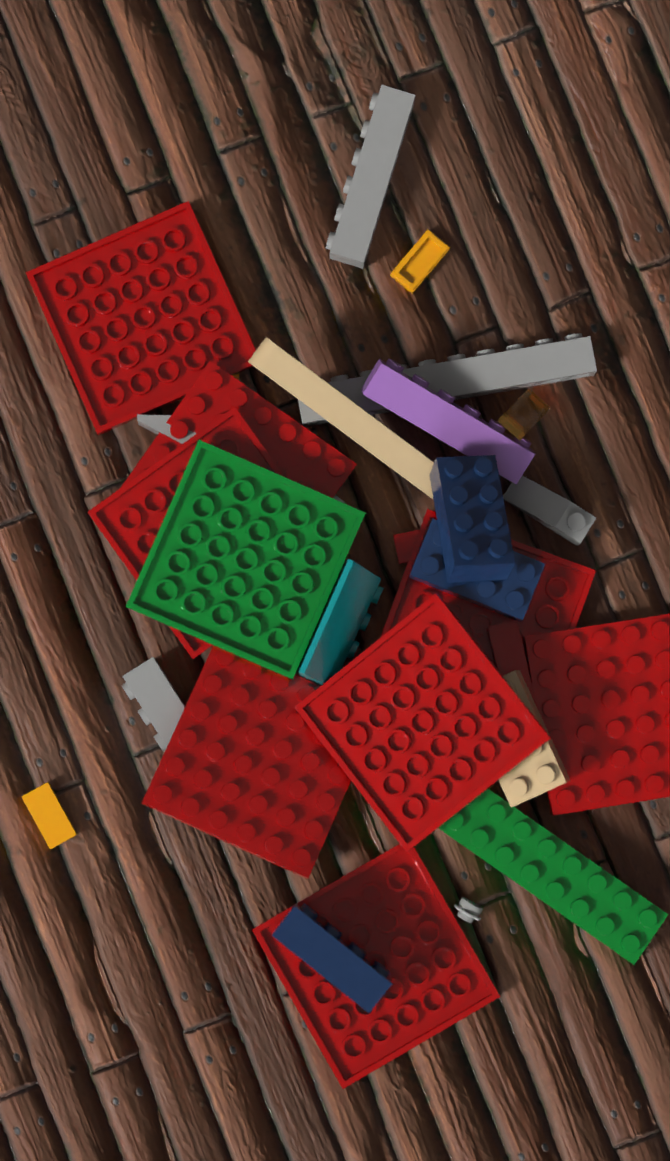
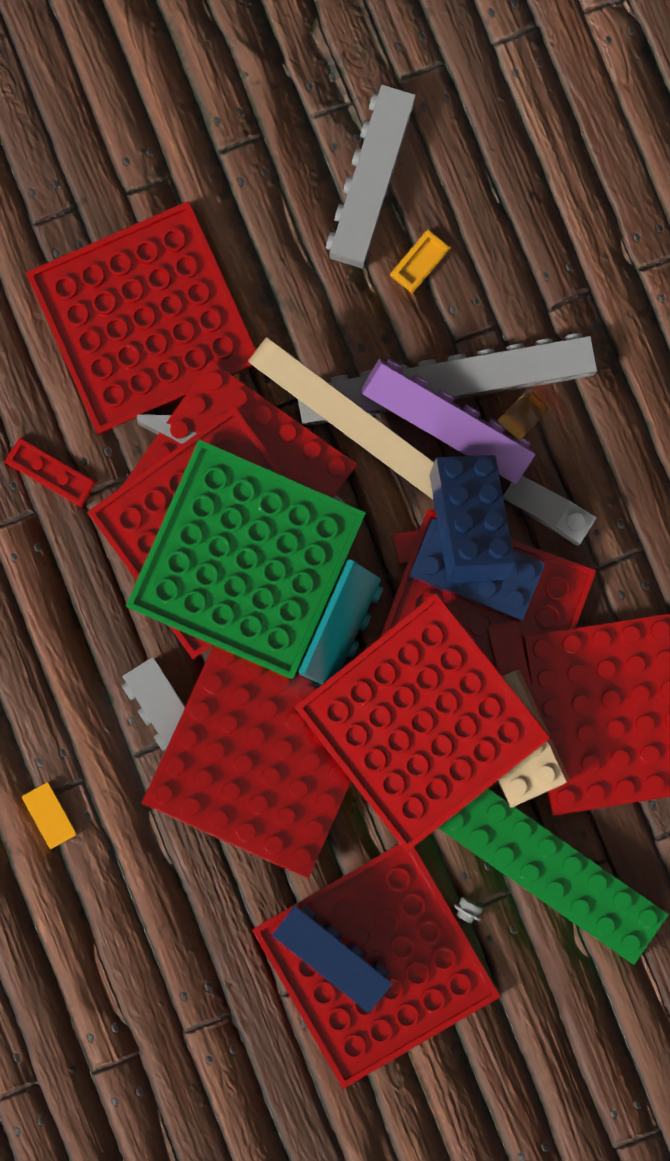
(50, 472): none -> red tile

